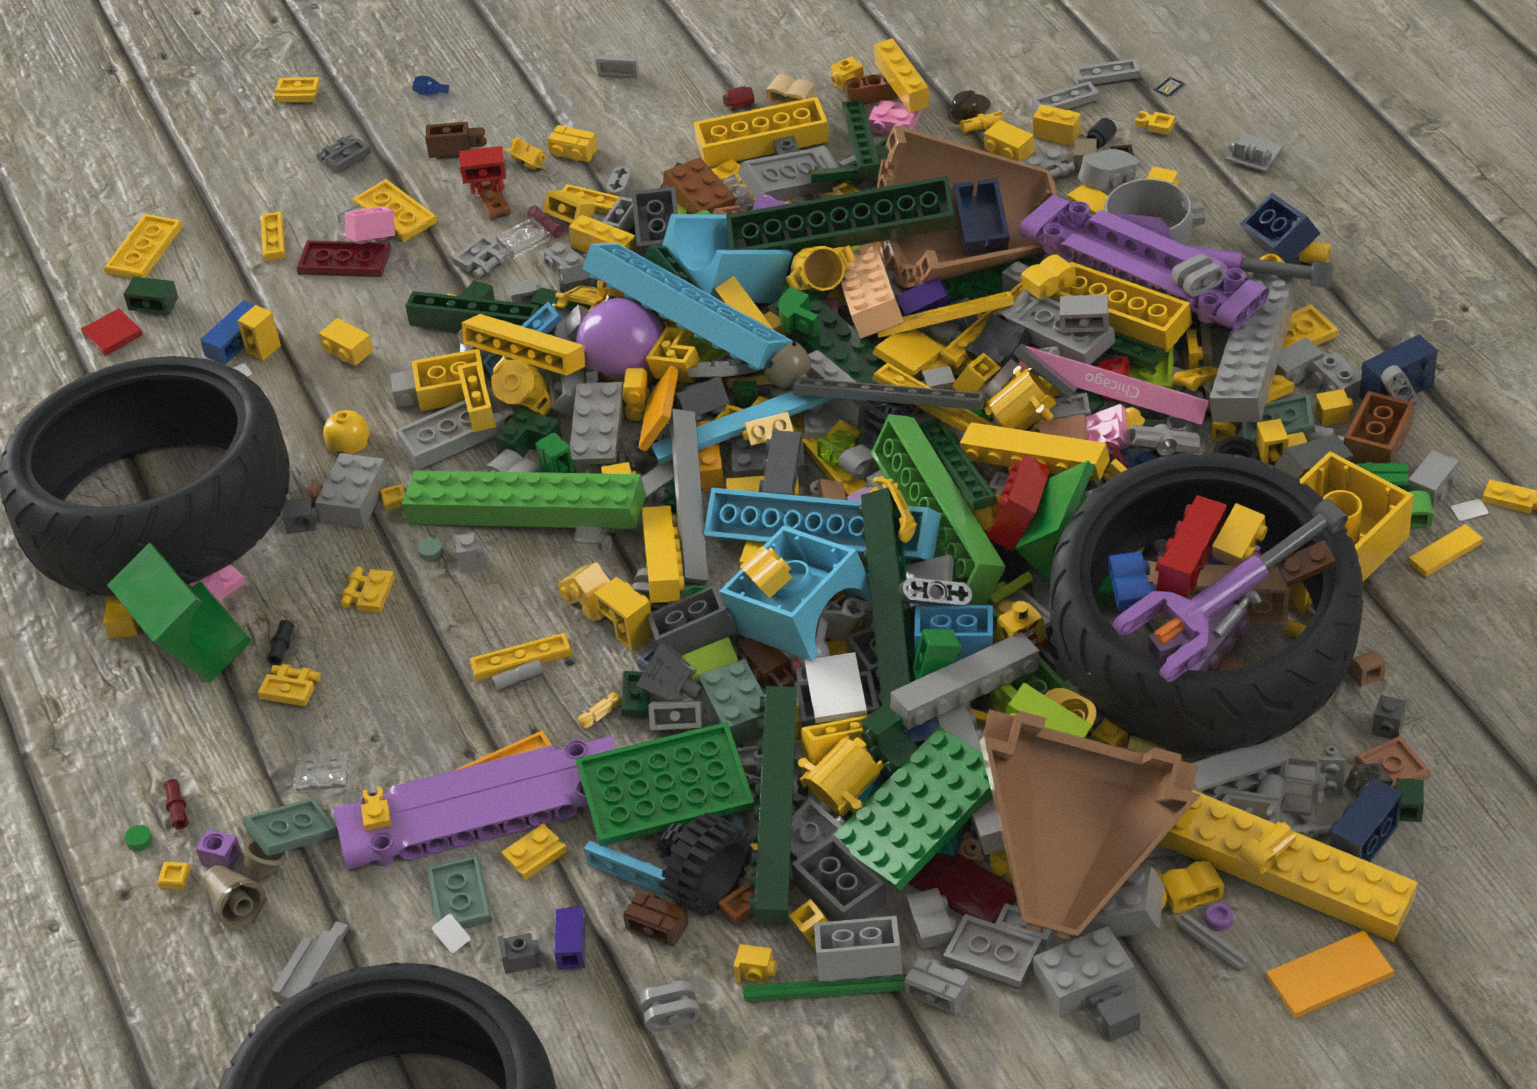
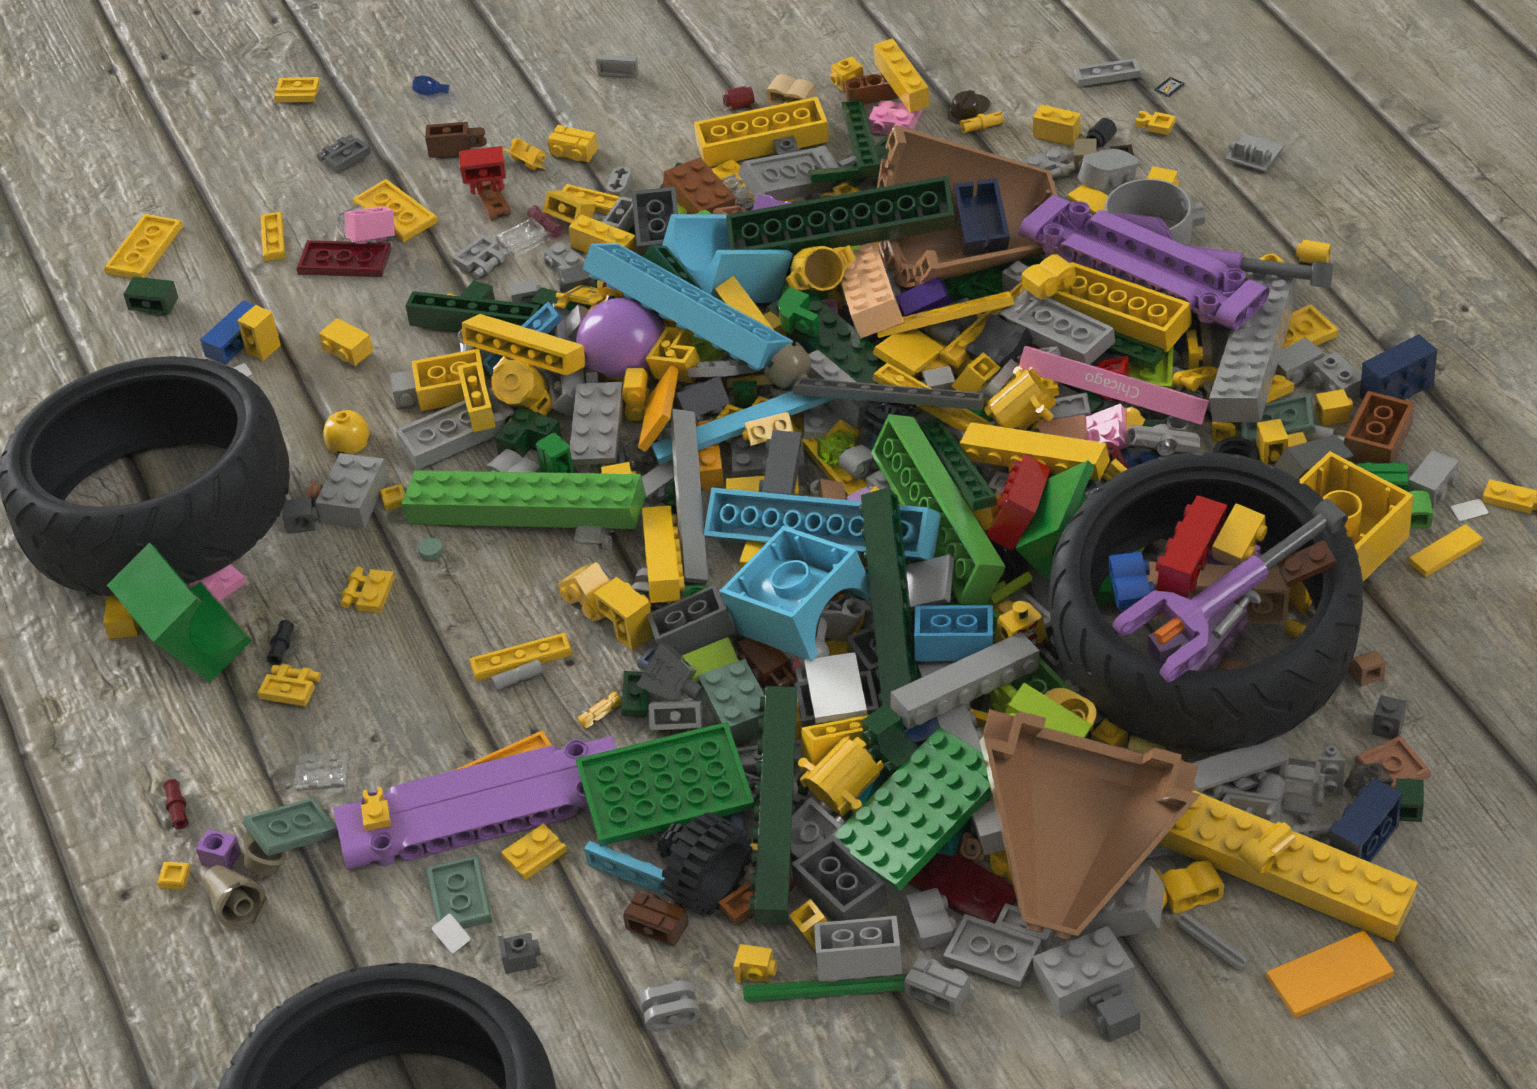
(111, 332): red tile -> none
(138, 838): green tile -> none
(308, 962): light grey piece -> none
(469, 553): light grey brick -> none
(570, 938): dark purple brick -> none
(767, 570): yellow brick -> none
(907, 520): yellow piece -> none
(925, 598): beam -> none
(935, 651): green brick -> none
(1008, 141): yellow brick -> none
(1045, 370): dark grey tile -> none
(1068, 97): light grey plate -> none
(1084, 313): light grey brick -> none
(1197, 274): light grey brick -> none
(1219, 917): medium lavender tile -> none
(1280, 228): dark blue brick -> none
(1402, 381): light grey beam -> none

